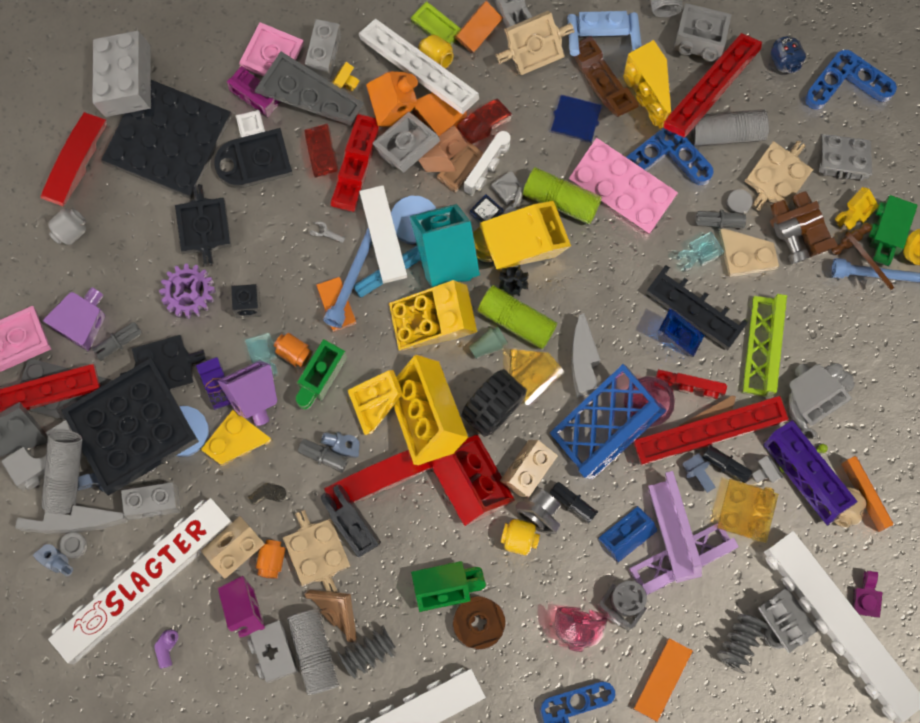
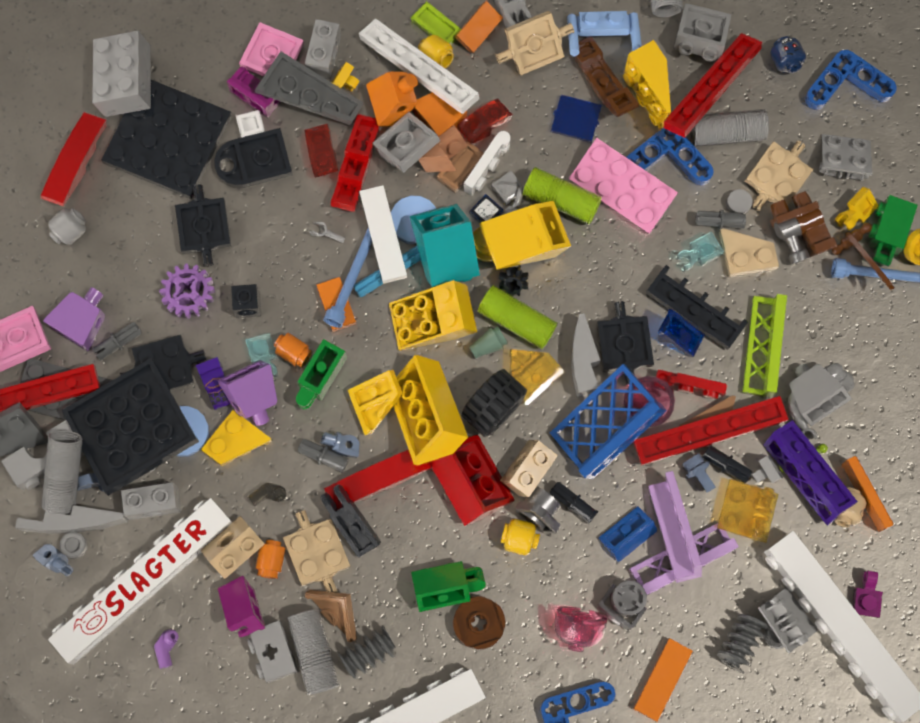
(625, 342): none -> black plate

